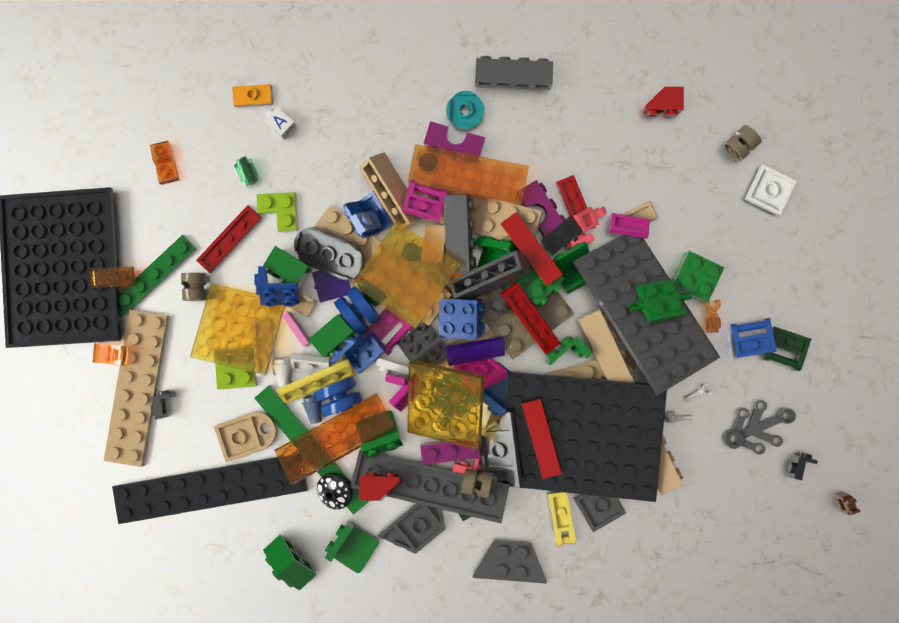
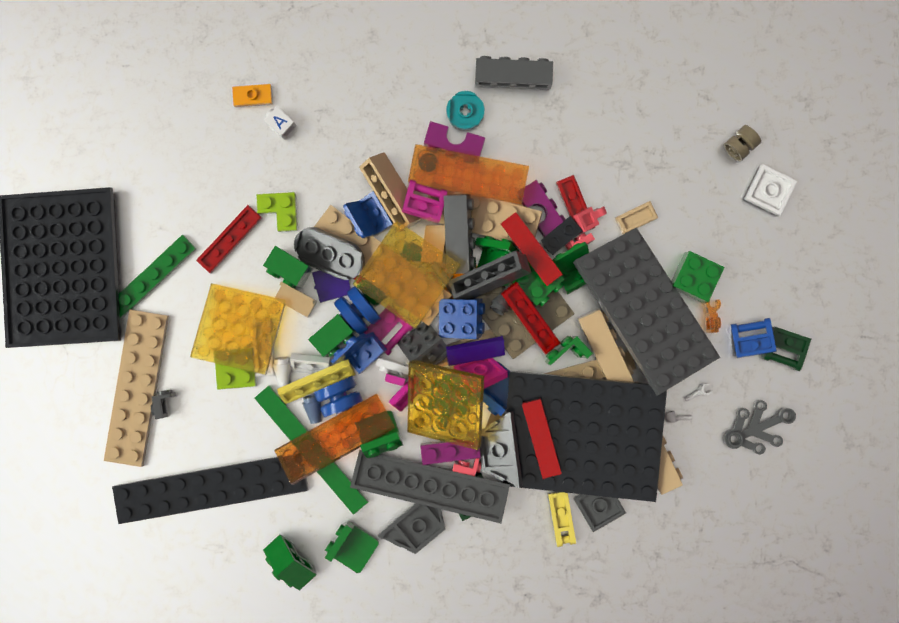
(110, 354): clear orange slope -> none
(112, 277): clear orange slope -> none
(165, 162): clear orange slope -> none
(193, 287): dark tan wheel -> none
(244, 435): tan plate -> none
(246, 171): clear green brick -> none
(275, 293): blue bracket -> none
(296, 328): bright pink tile -> none
(336, 486): black dish -> none
(365, 222): medium blue plate -> none
(377, 488): red slope -> none
(470, 482): dark tan wheel -> none
(510, 562): dark grey wing -> none
(629, 225): dark pink tile -> none
(660, 301): green plate -> none
(667, 101): red slope -> none
(797, 465): black bracket -> none
(847, 503): reddish brown plate -> none

